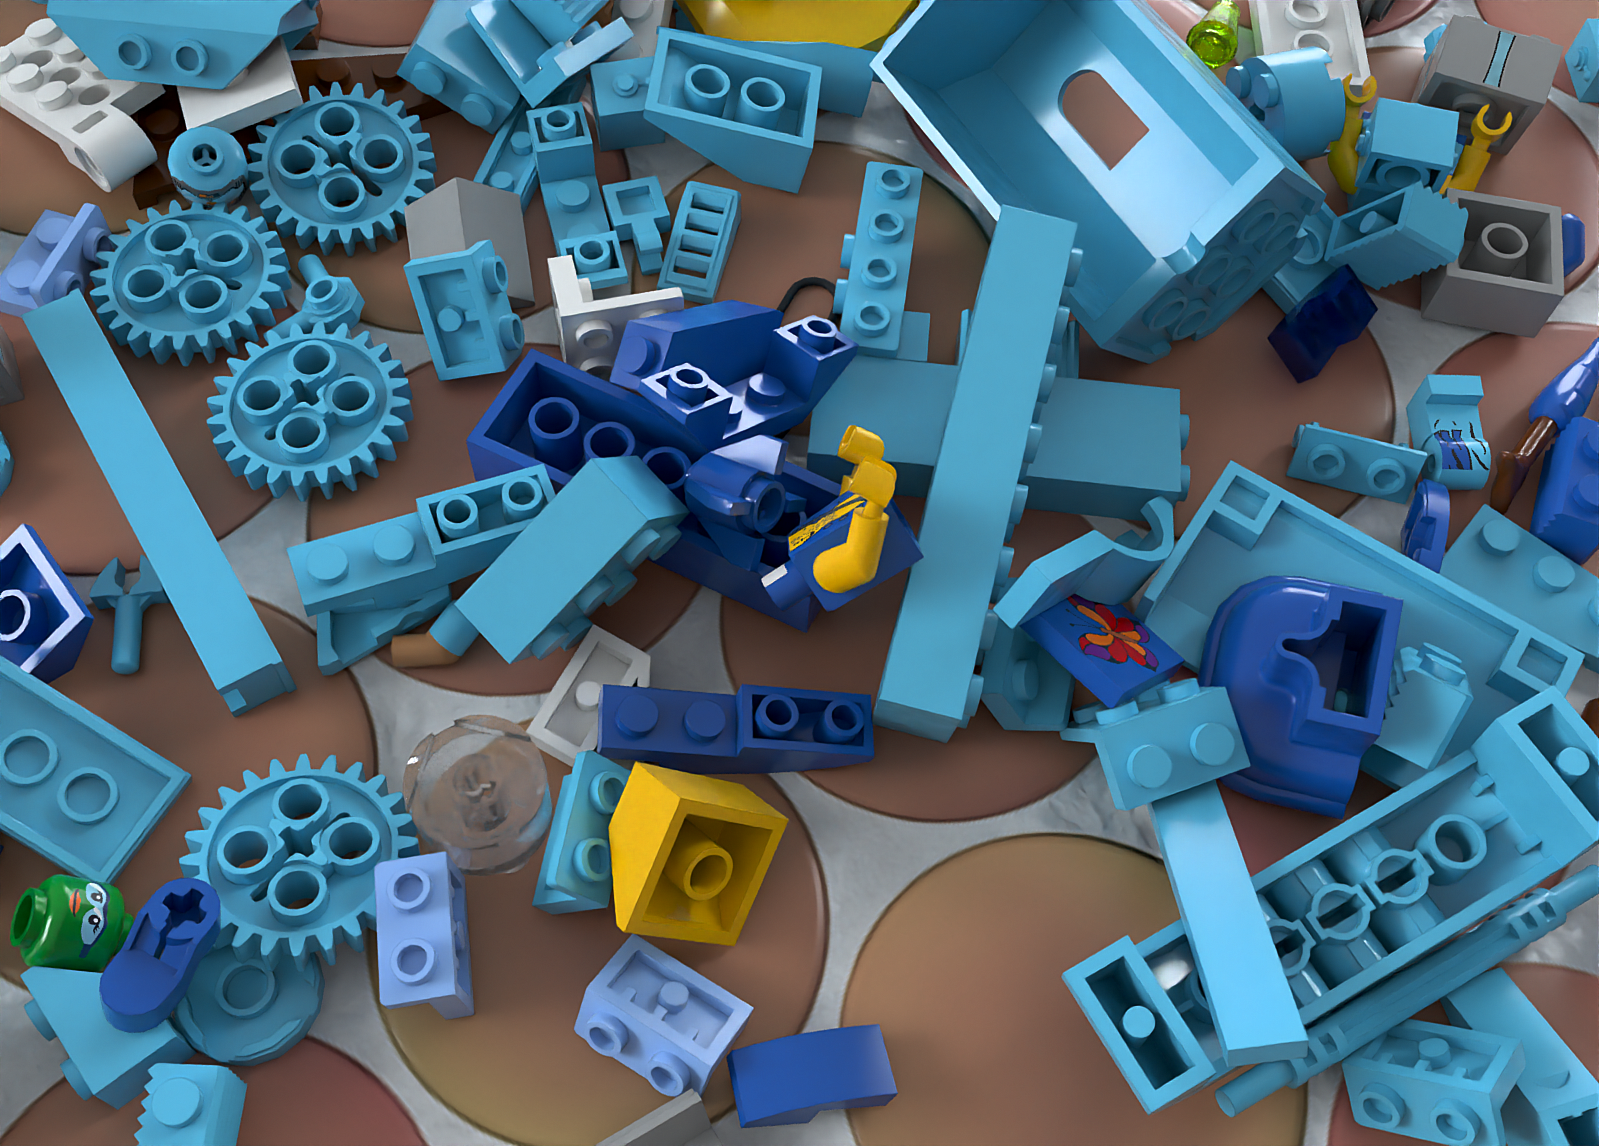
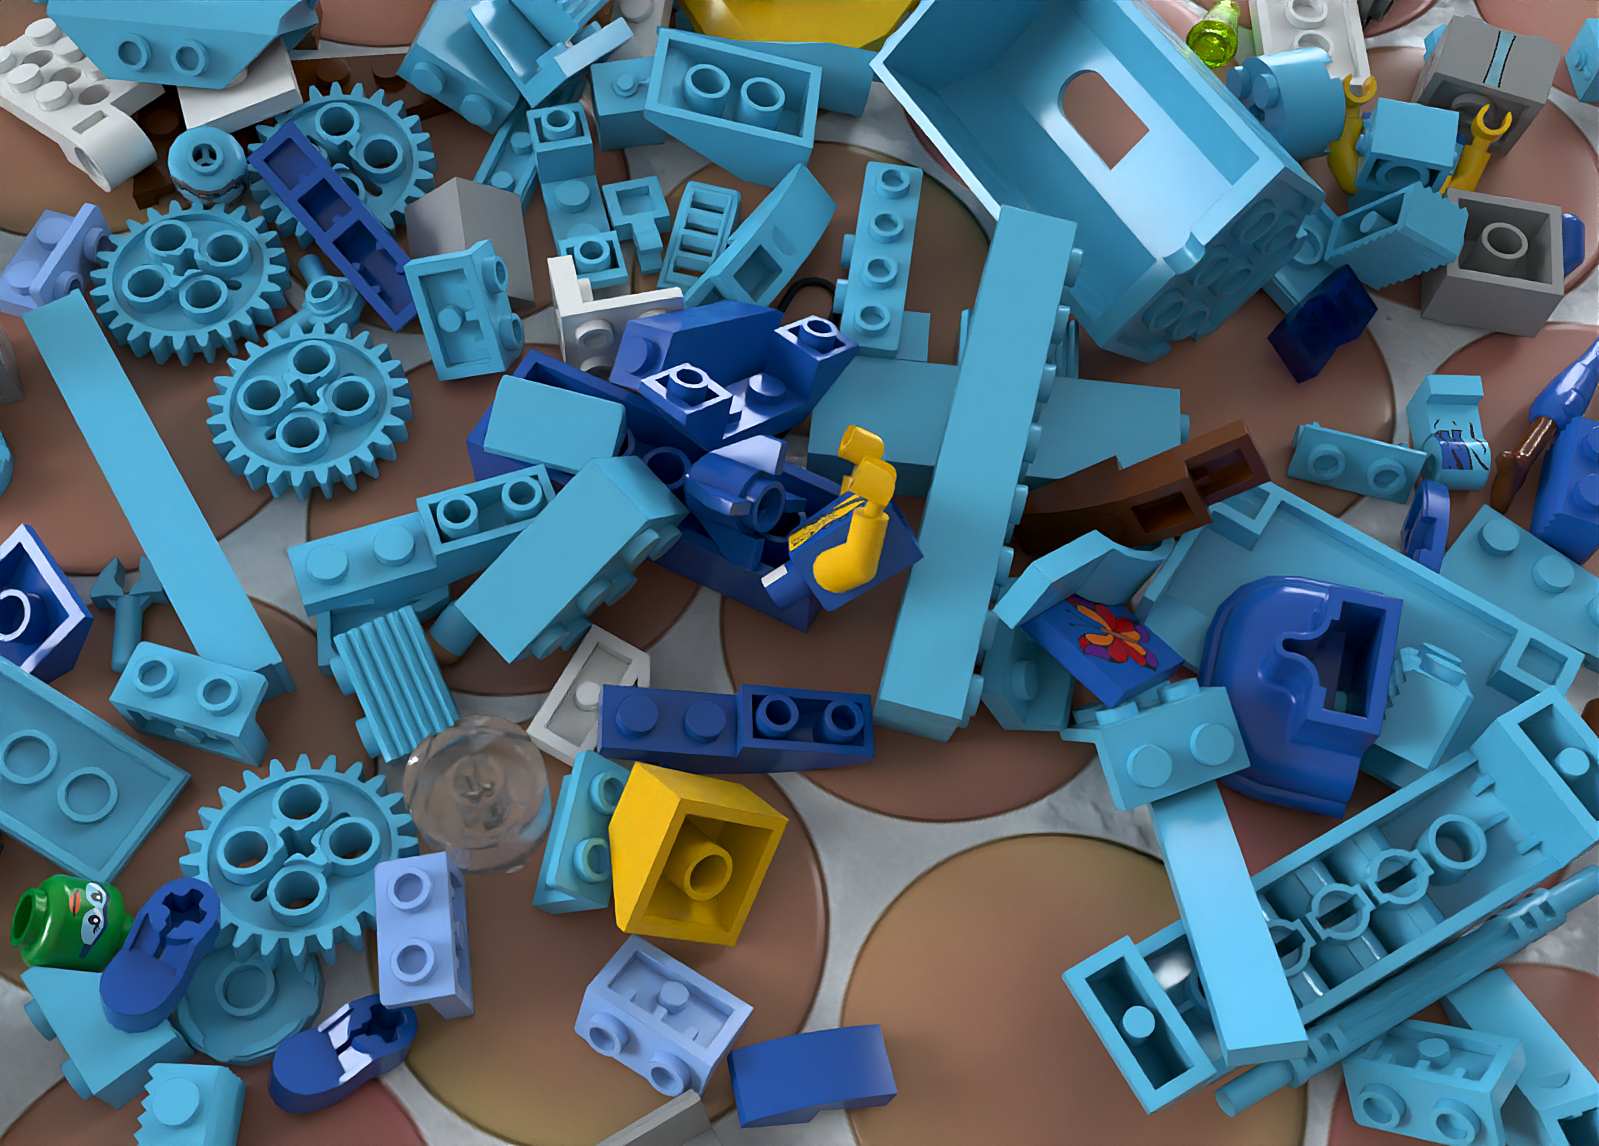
(193, 702): none -> medium azure bracket
(338, 222): none -> blue slope
(340, 1054): none -> blue piece
(396, 684): none -> medium azure brick
(553, 425): none -> medium azure slope
(768, 244): none -> medium azure slope
(1147, 499): none -> reddish brown slope

